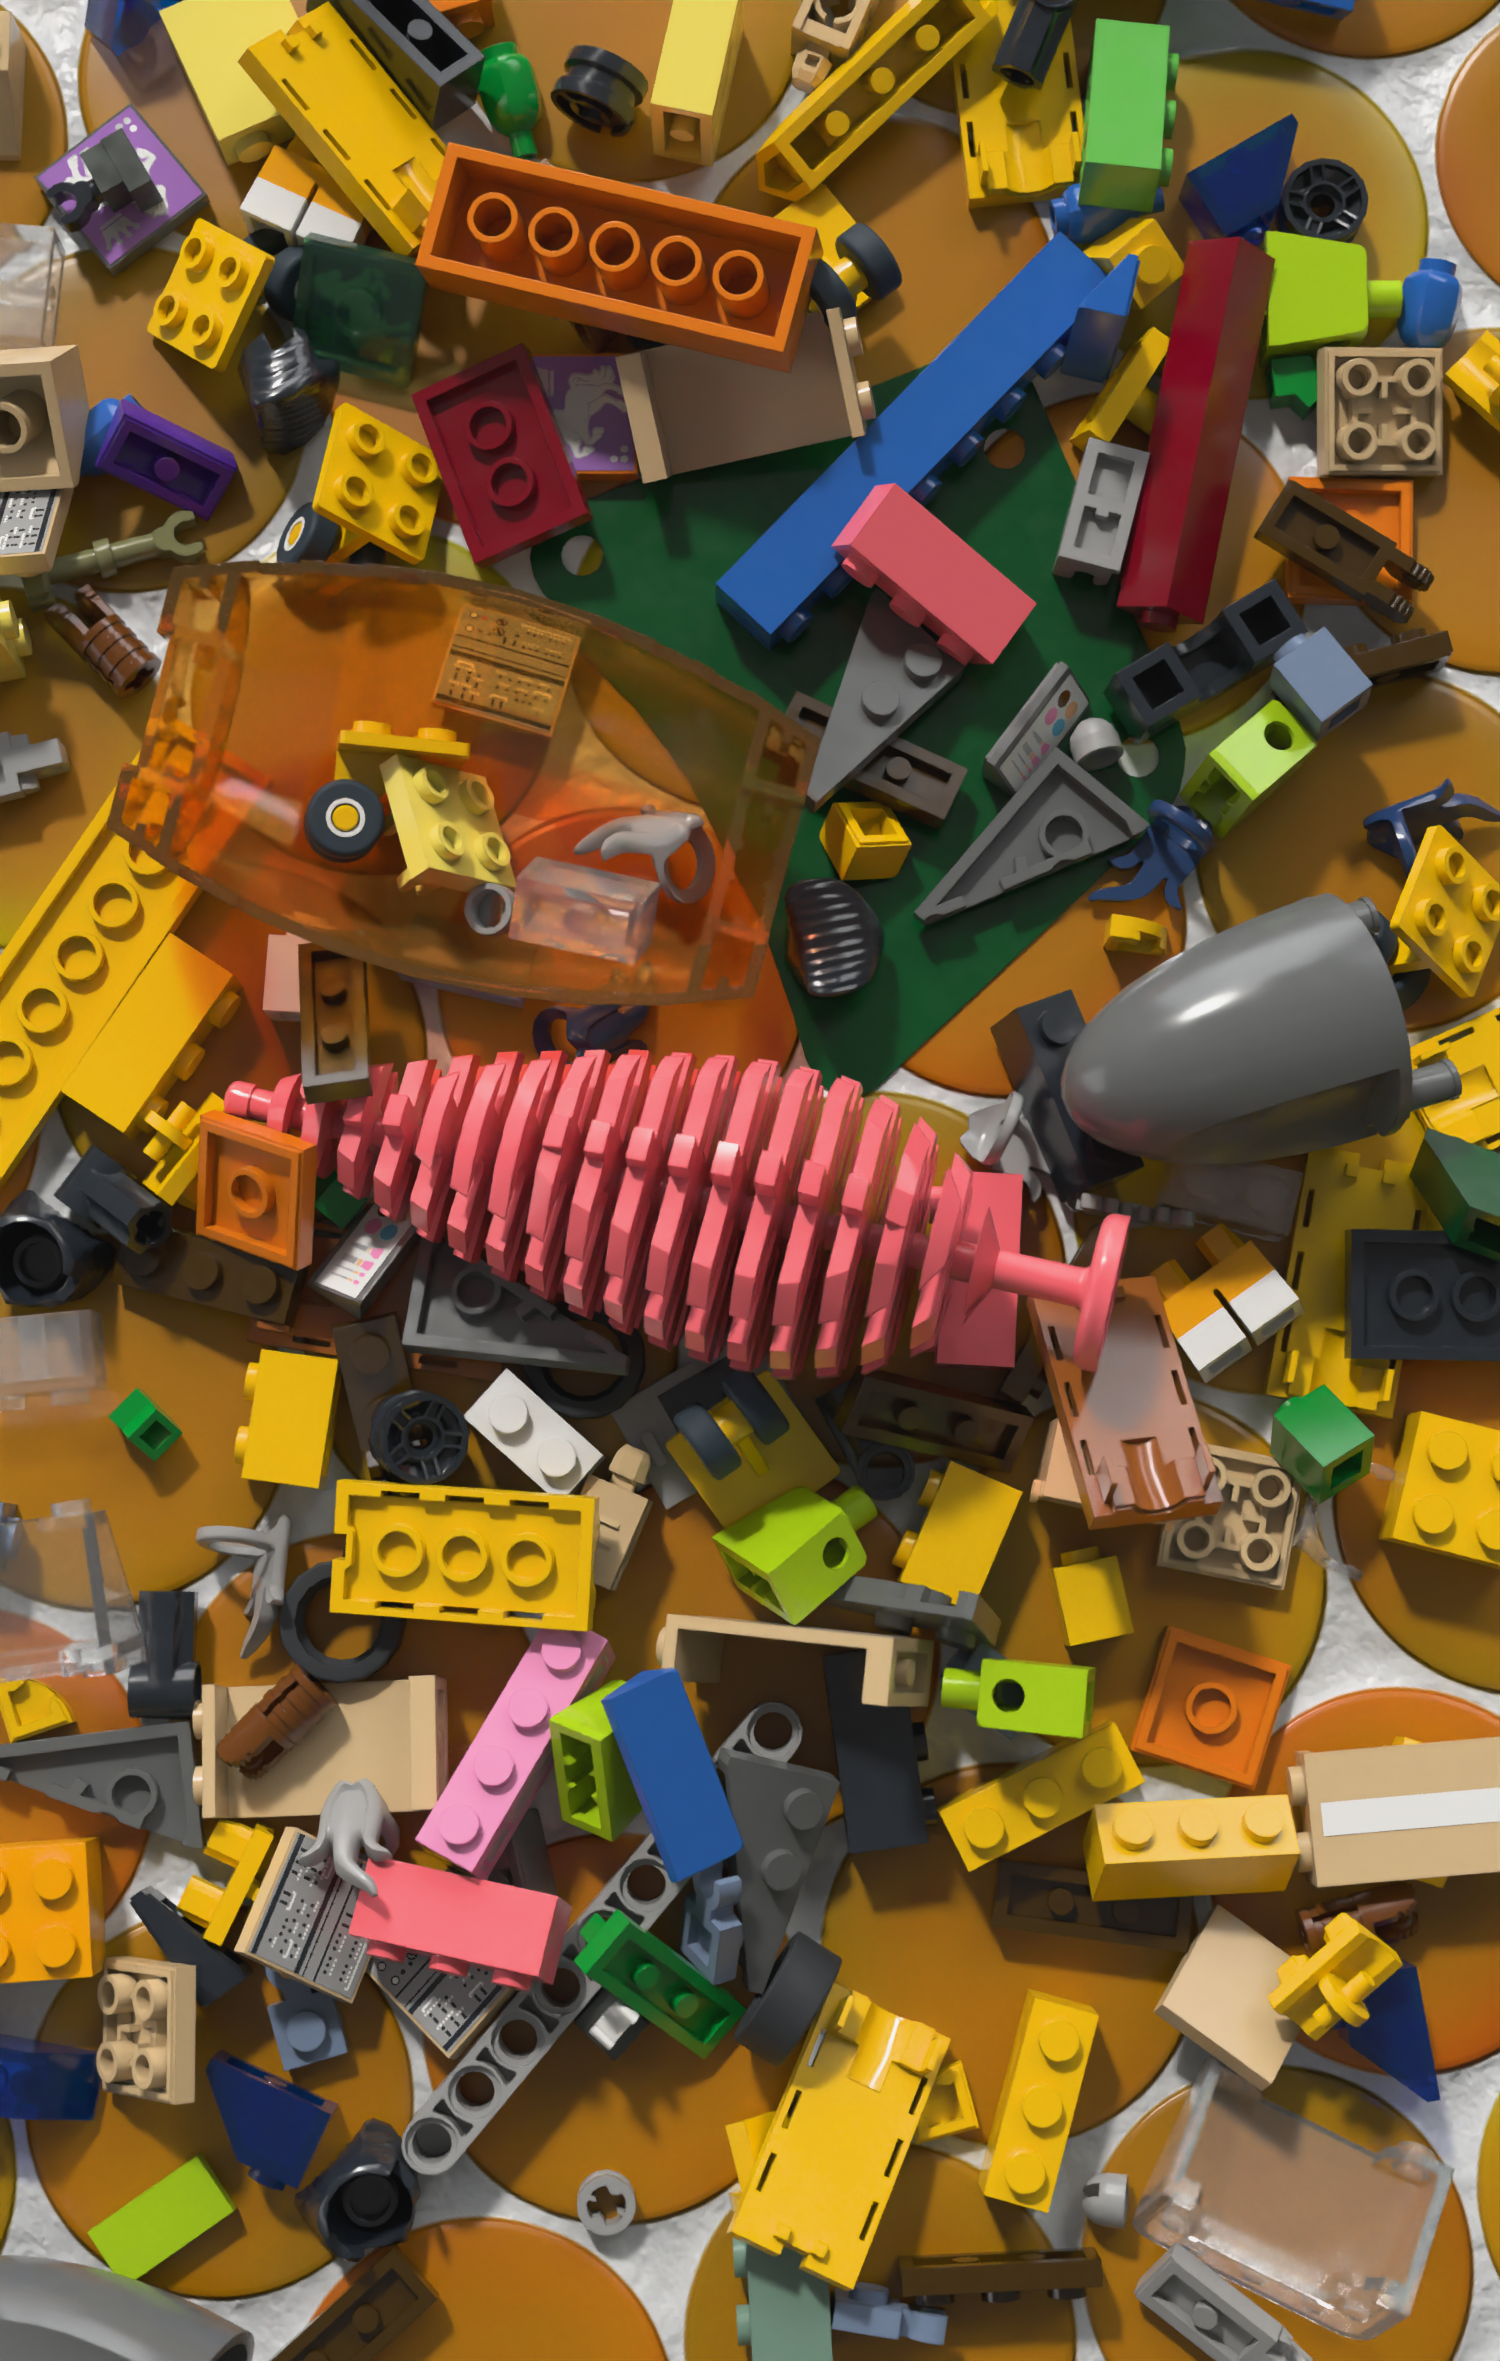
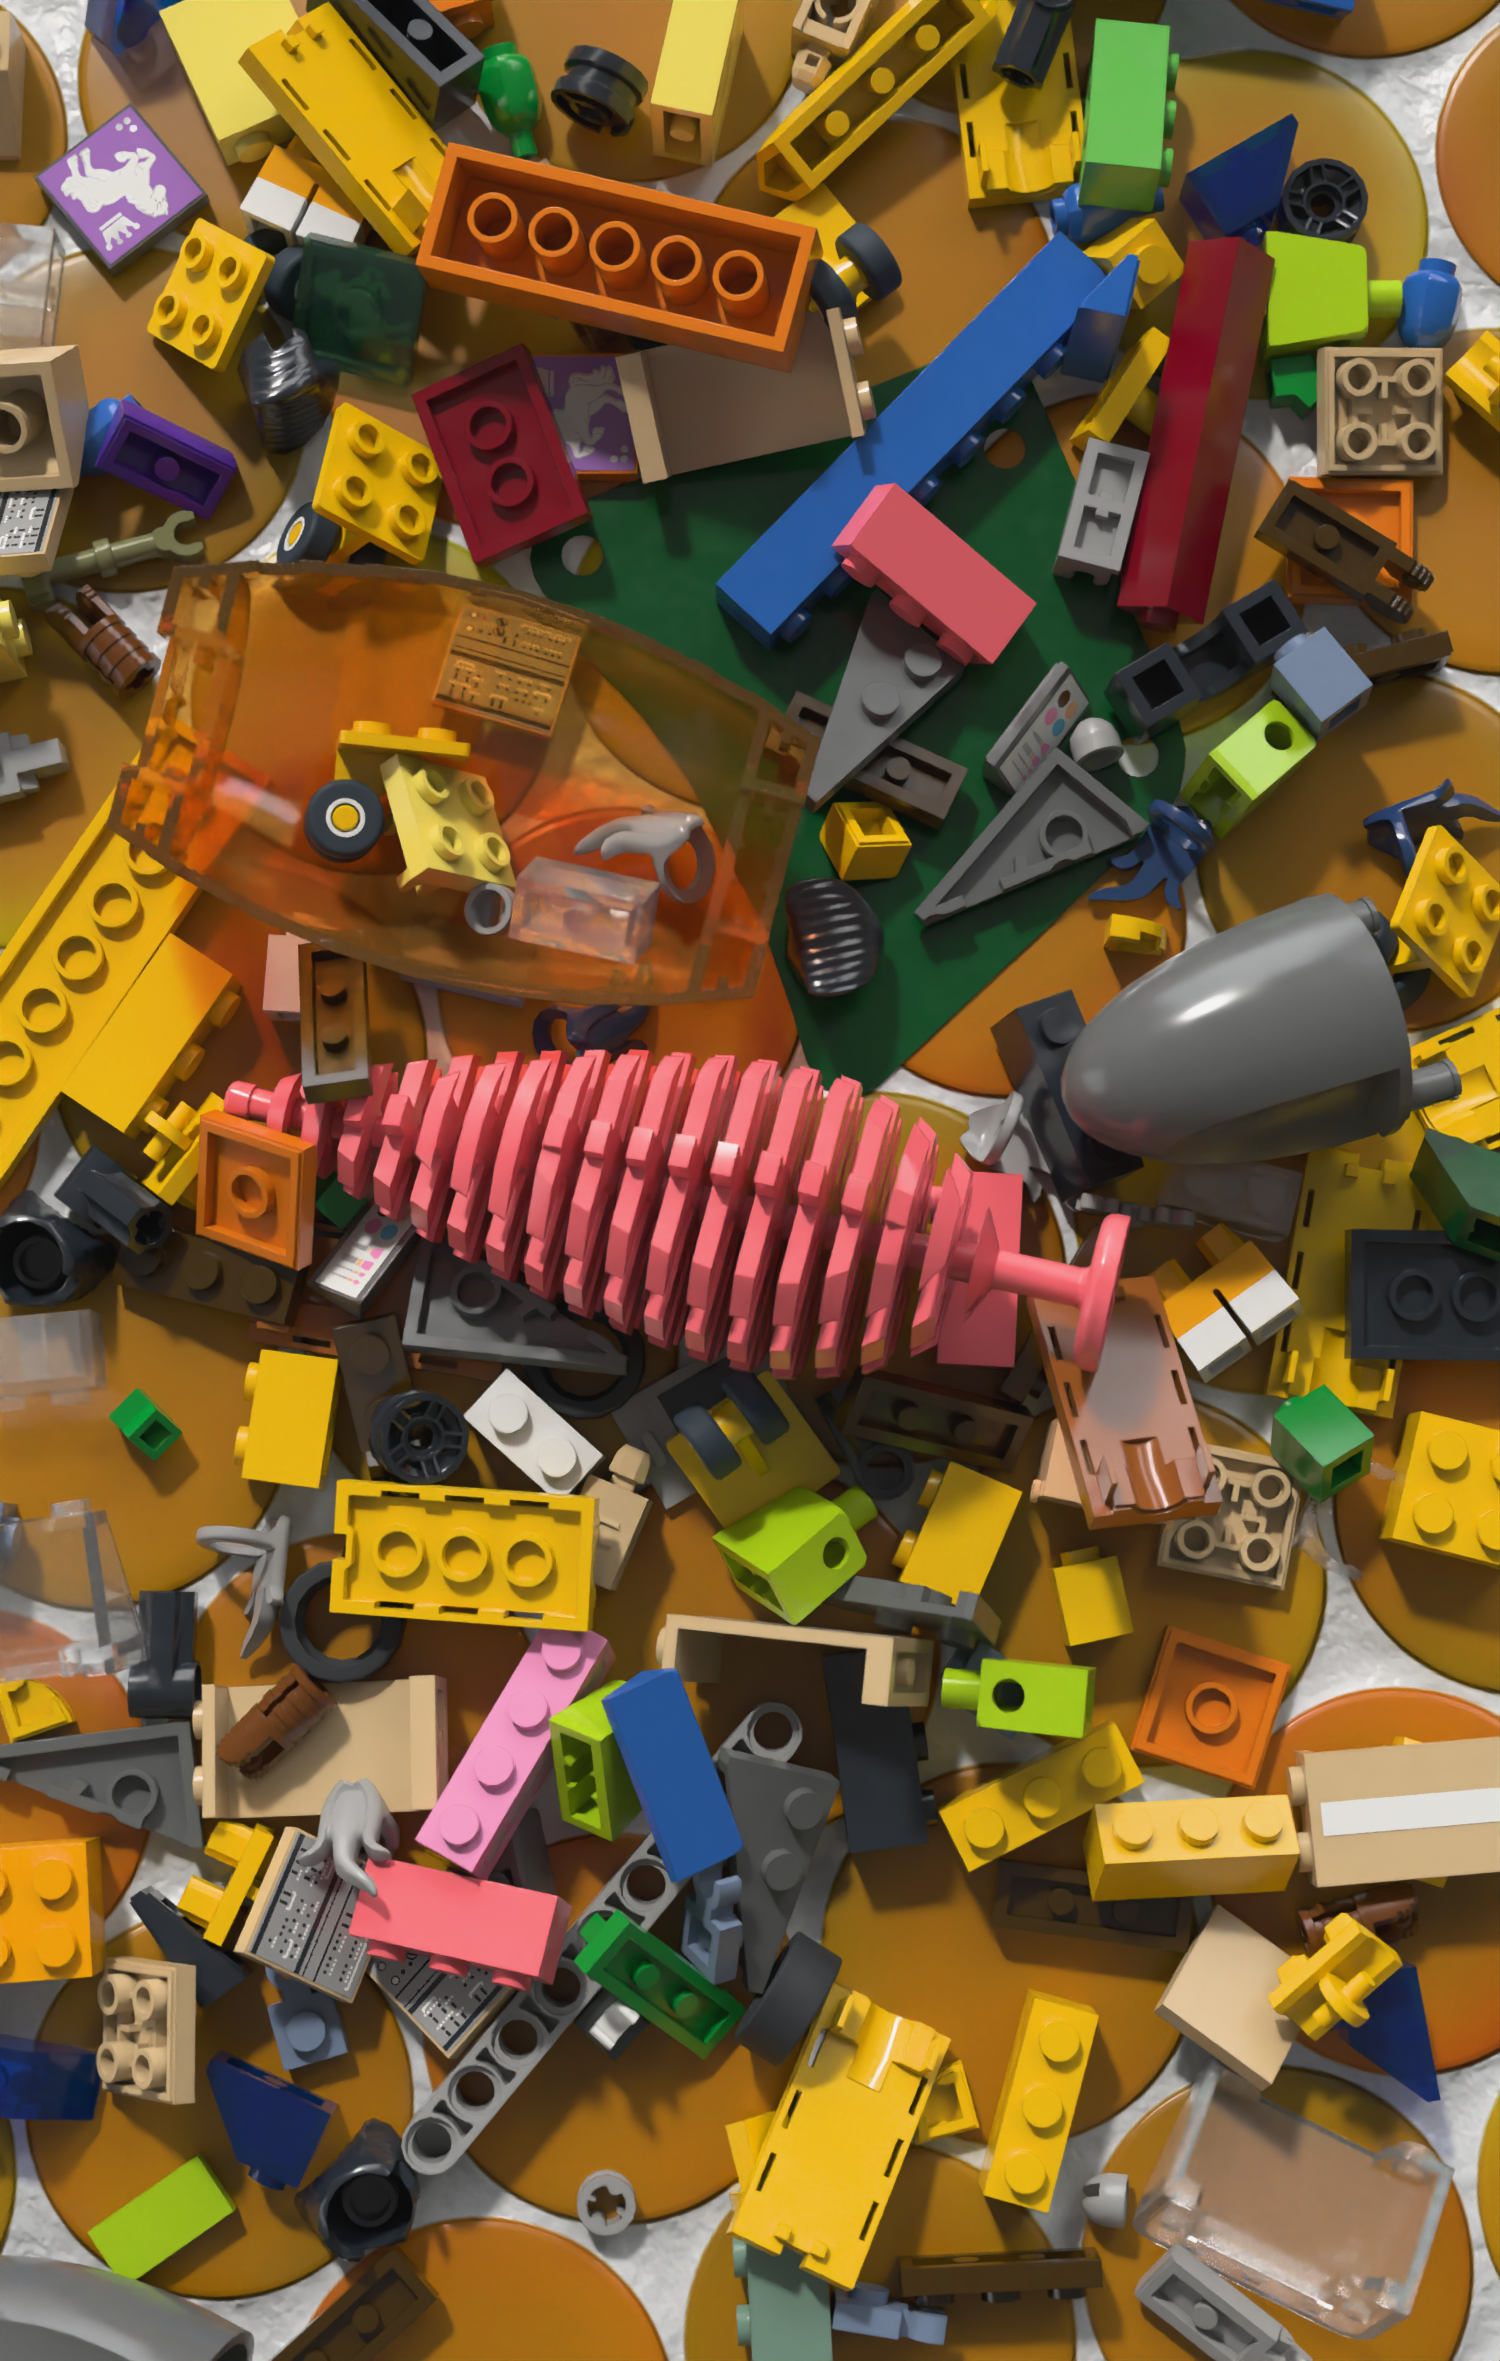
(117, 178): pearl dark grey piece -> none

